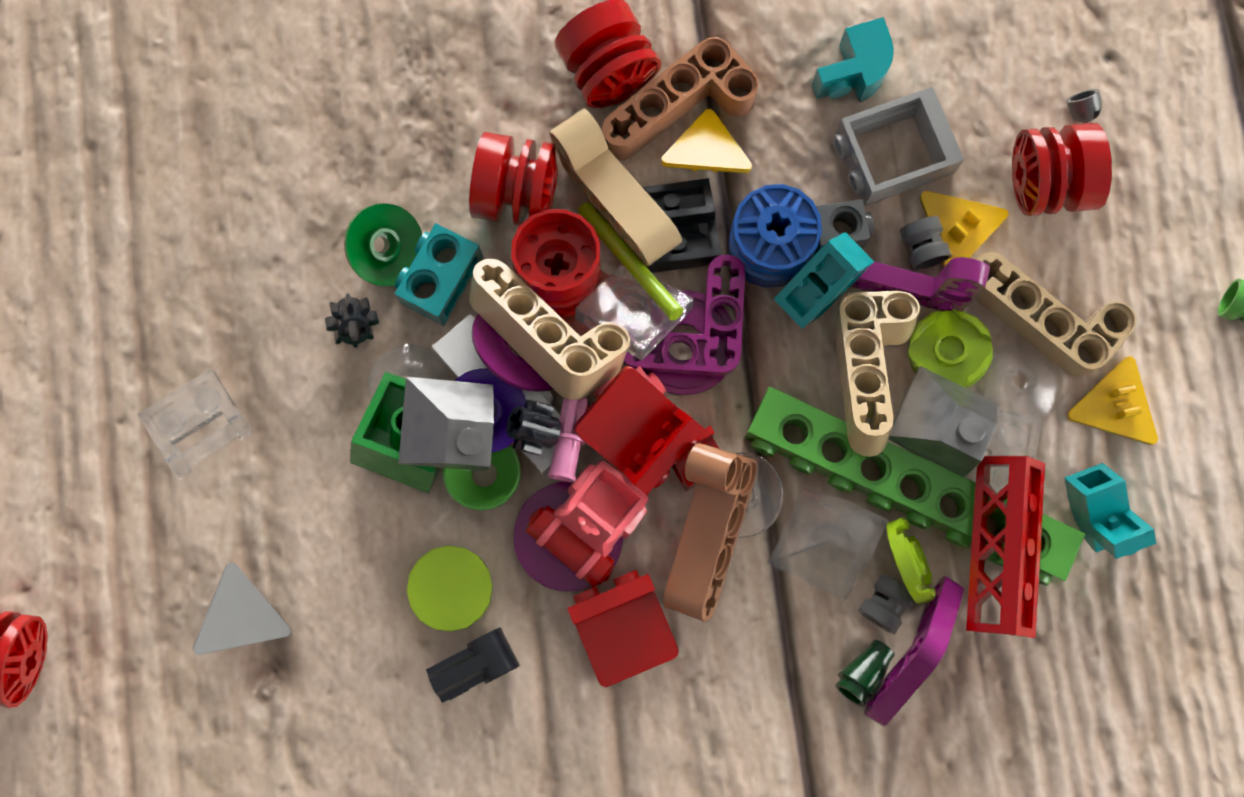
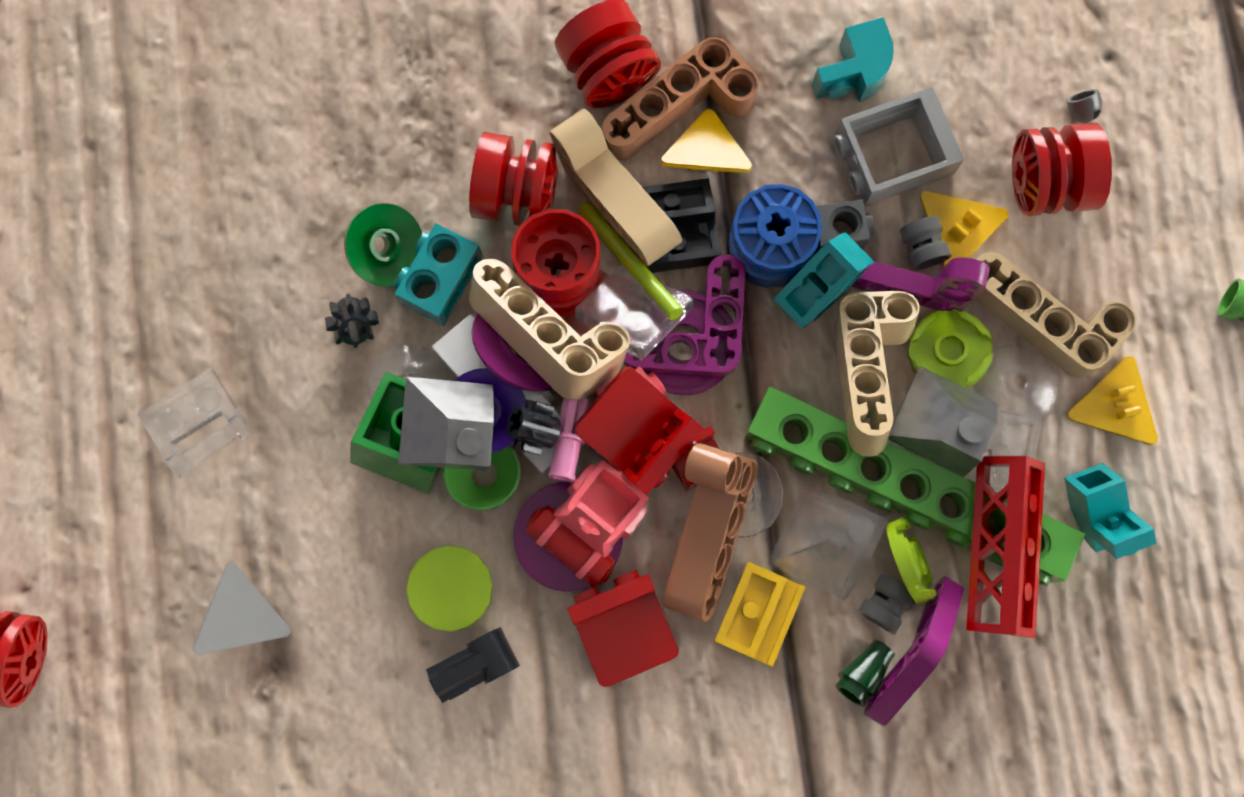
(759, 614): none -> yellow plate

